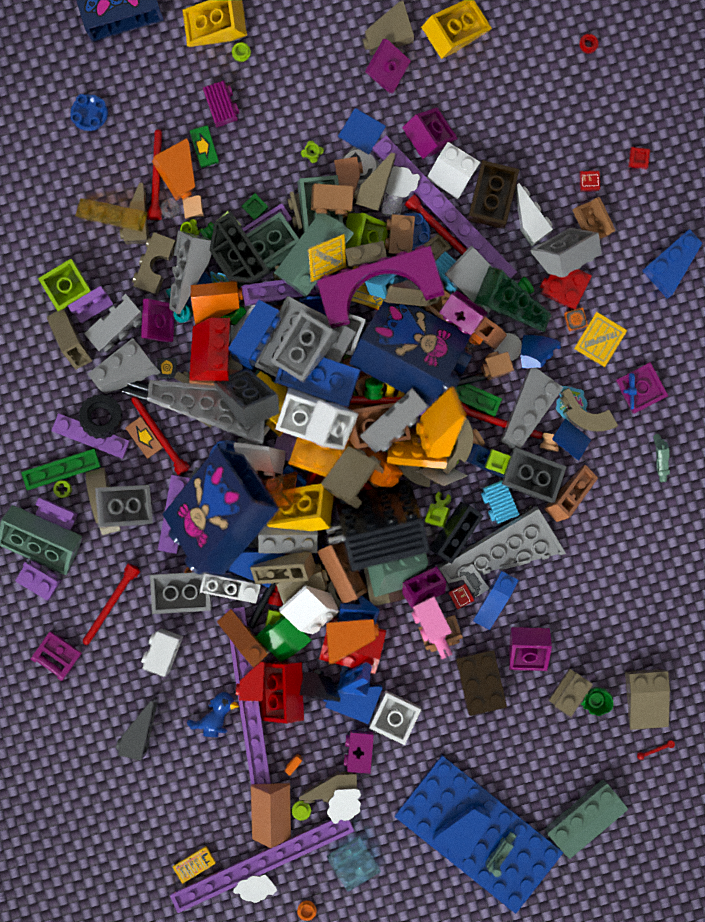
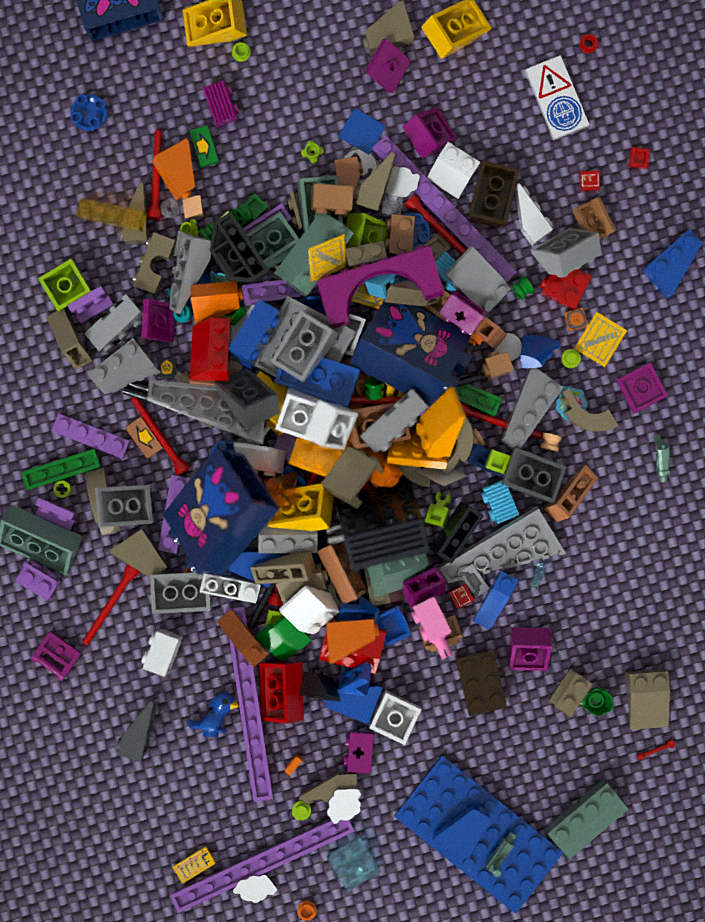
(94, 403): black tyre -> none
(141, 554): none -> dark tan slope
(242, 214): none -> green wheel
(252, 684): red slope -> none
(270, 813): nougat slope -> none
(395, 624): none -> blue piece
(508, 299): clear green wedge -> none
(539, 572): none -> clear light blue tile
(557, 97): none -> white tile
(570, 358): none -> lime plate
(571, 439): blue sticker -> none
(631, 390): blue piece -> none

